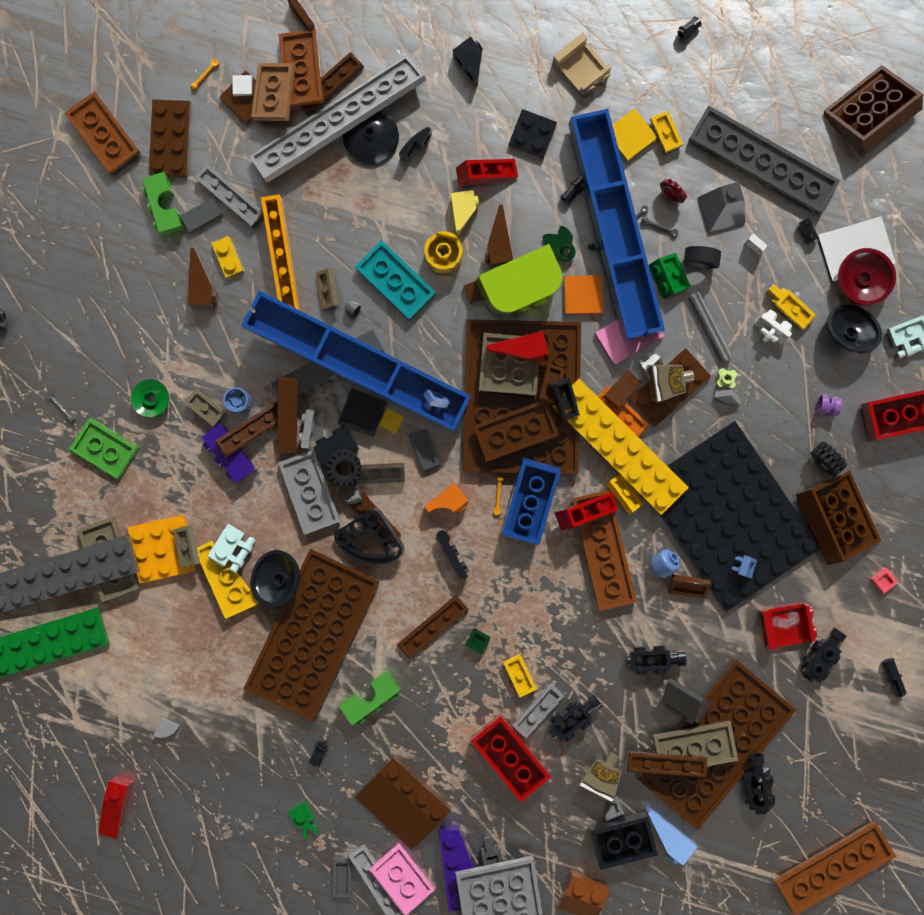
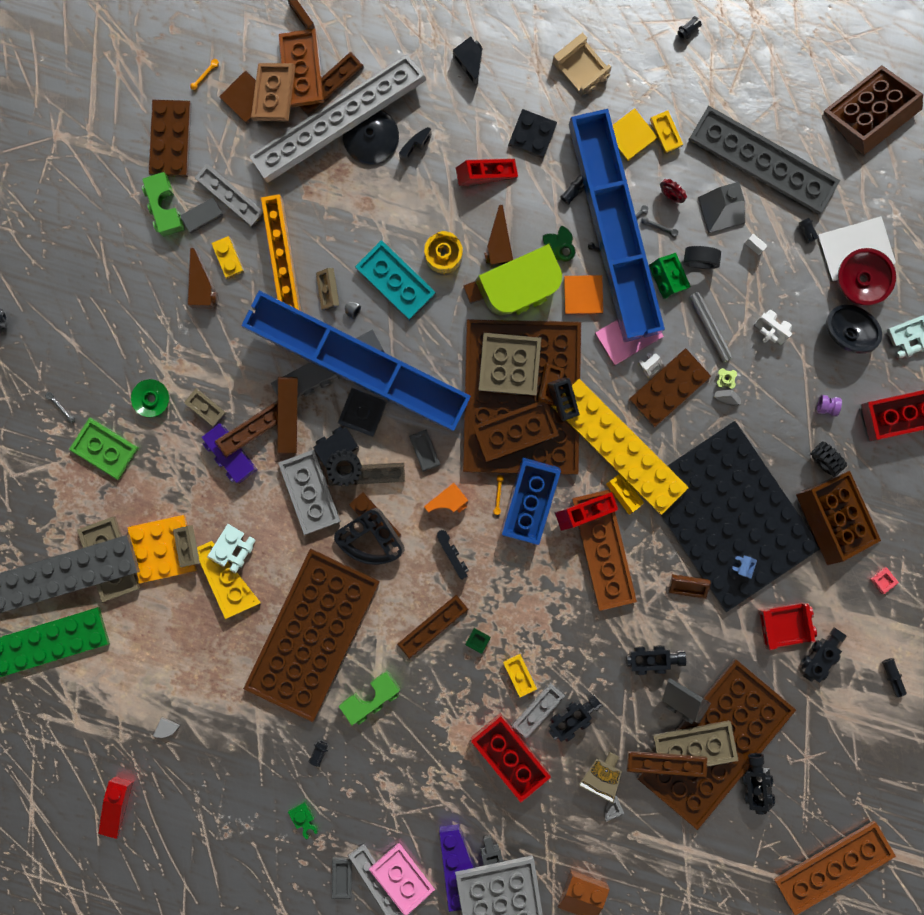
(102, 132): dark orange plate -> none
(237, 400): medium blue wheel -> none
(242, 85): white tile -> none
(268, 577): black dish -> none
(308, 421): light grey plate -> none
(351, 495): light grey tile -> none
(391, 420): yellow tile -> none
(403, 802): reddish brown slope -> none
(435, 399): medium blue tile -> none
(464, 208): light yellow slope -> none
(525, 347): red slope -> none
(622, 389): reddish brown tile -> none
(623, 840): black brick -> none
(626, 414): orange tile -> none
(665, 564): medium blue head -> none
(667, 380): dark tan torso -> none
(674, 841): light blue slope -> none
(791, 306): yellow hinge -> none
(793, 620): clear arm -> none

